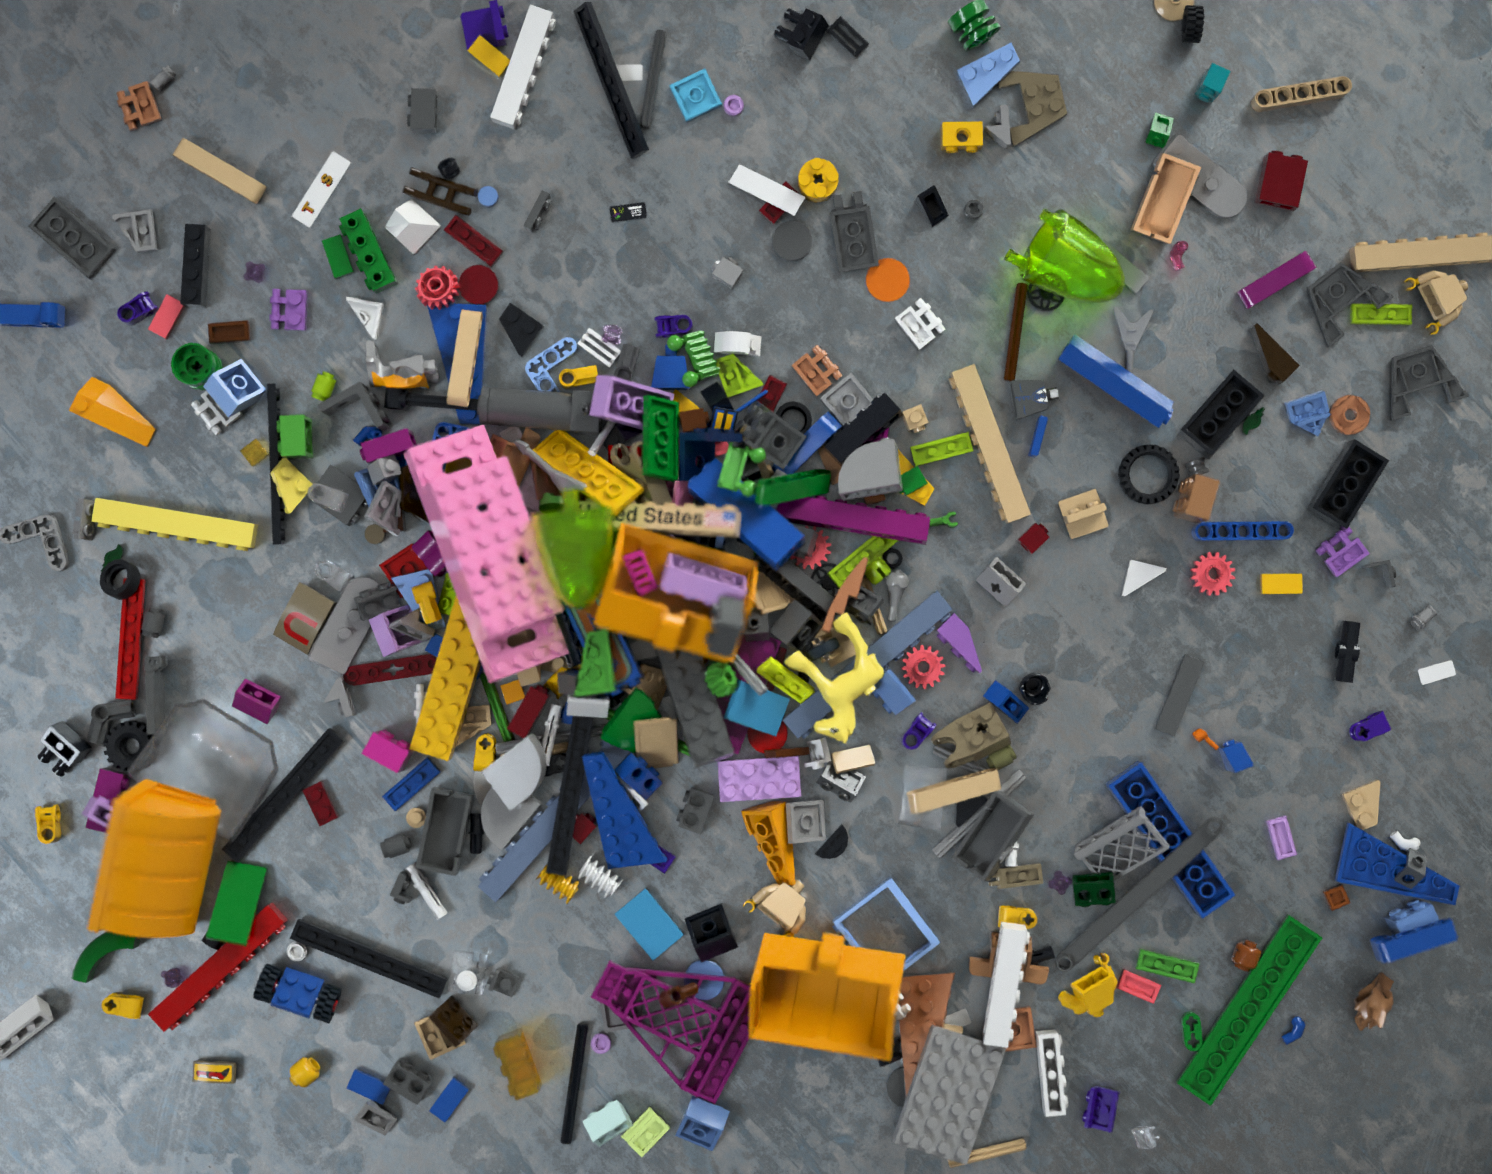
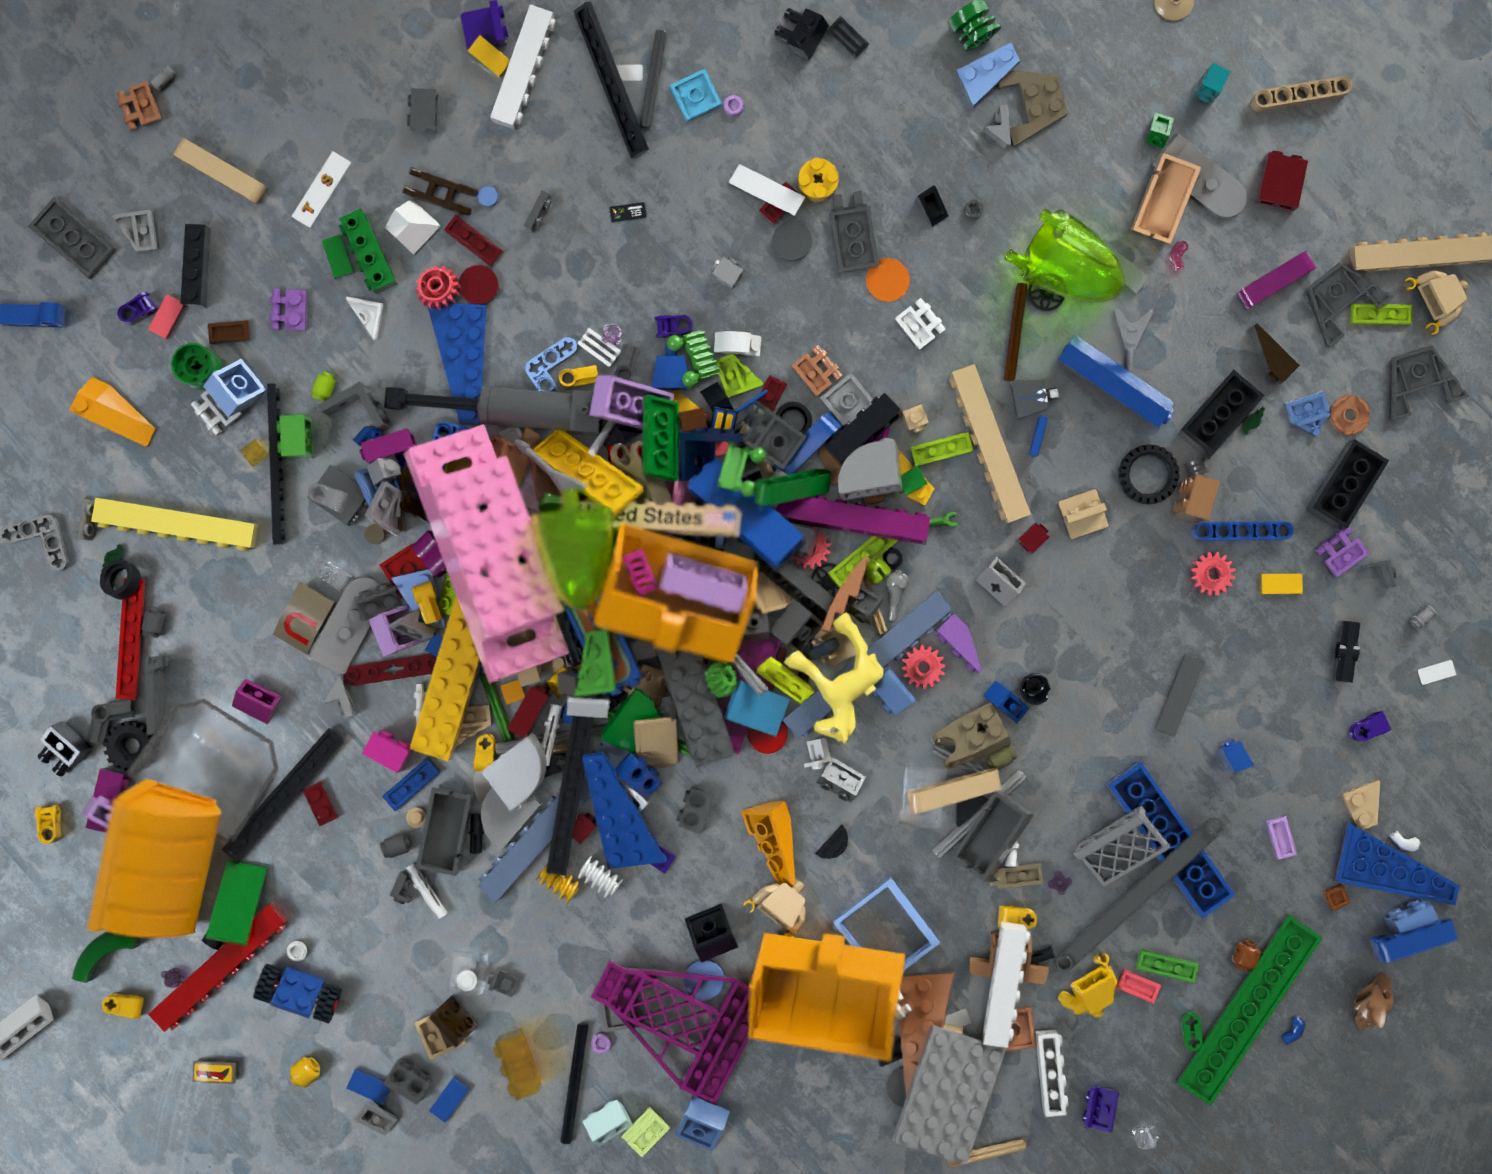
(258, 276): clear purple plate -> none
(290, 484): light yellow wing -> none
(368, 958): black plate -> none
(403, 373): light grey hips -> none
(449, 168): black tile -> none
(464, 358): tan beam -> none
(520, 328): black wing -> none
(649, 924): dark azure tile -> none
(679, 994): reddish brown axle -> none
(725, 626): dark grey brick -> none
(759, 778): lavender brick -> none
(786, 752): reddish brown tile -> none
(805, 821): light grey plate -> none
(853, 759): tile -> none
(918, 731): dark purple piece -> none
(971, 130): yellow brick -> none
(1093, 884): dark green brick -> none
(1139, 574): white tile -> none
(1192, 24): black tyre -> none
(1200, 734): orange hand -> none
(1414, 866): dark grey bracket -> none

